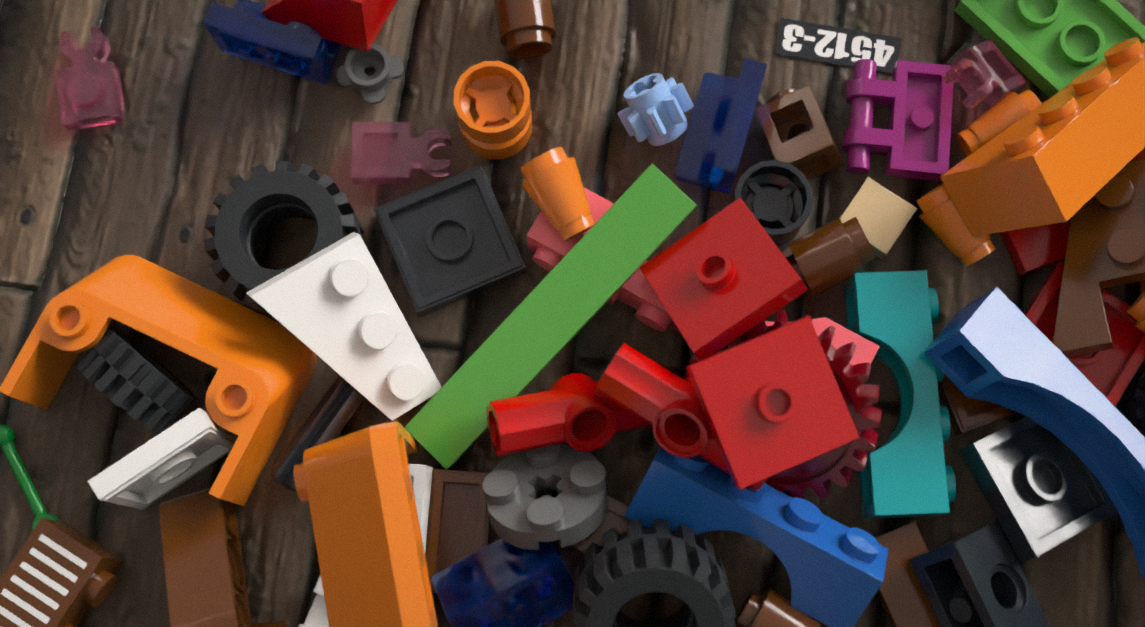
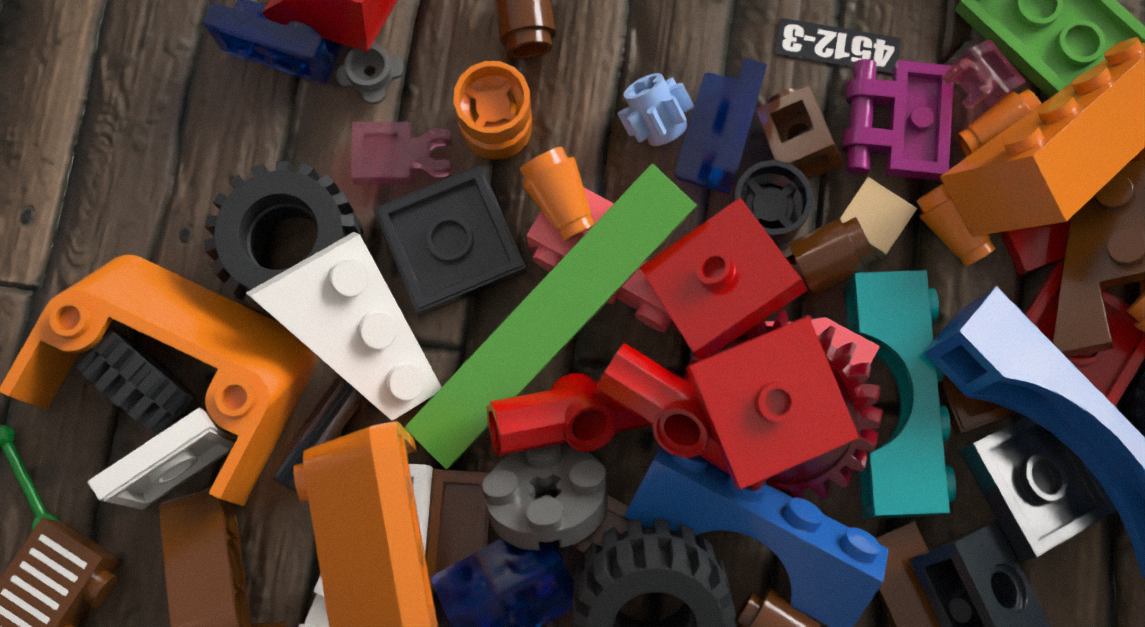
(91, 88): clear pink plate -> none

